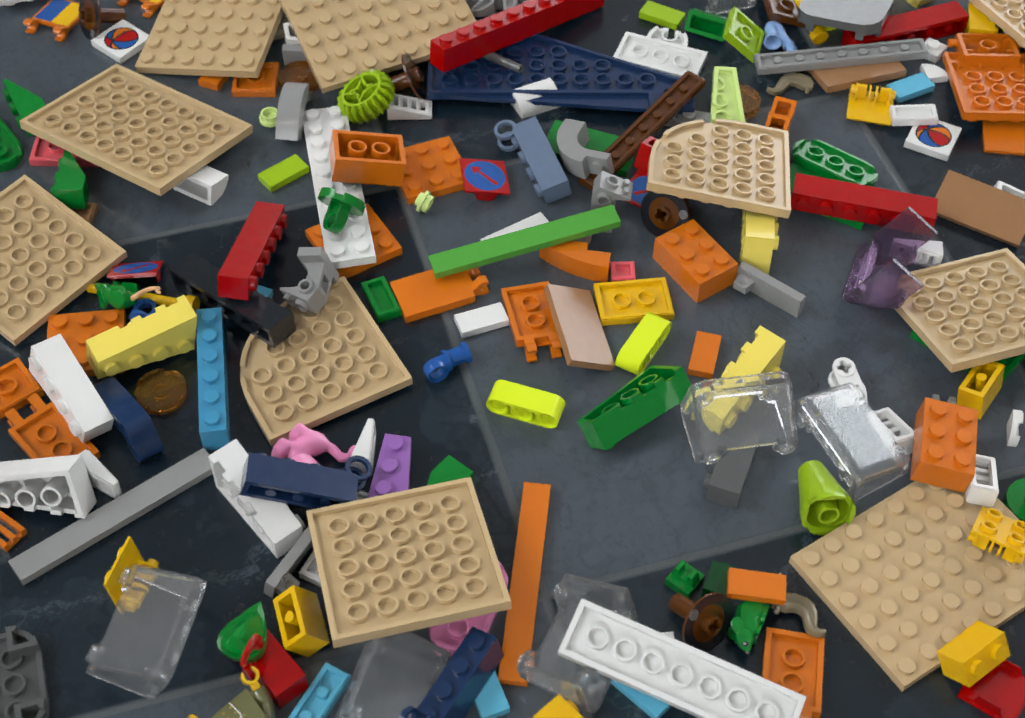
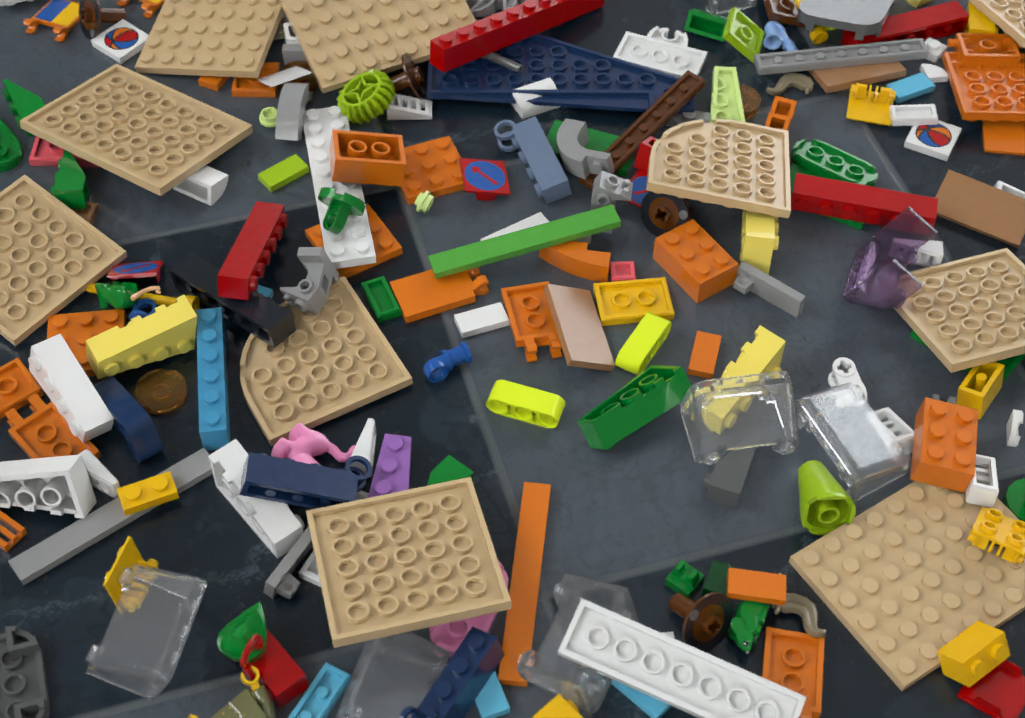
(147, 493): none -> yellow plate
(284, 76): none -> white sticker
(300, 621): yellow brick -> none
(662, 15): lime tile -> none

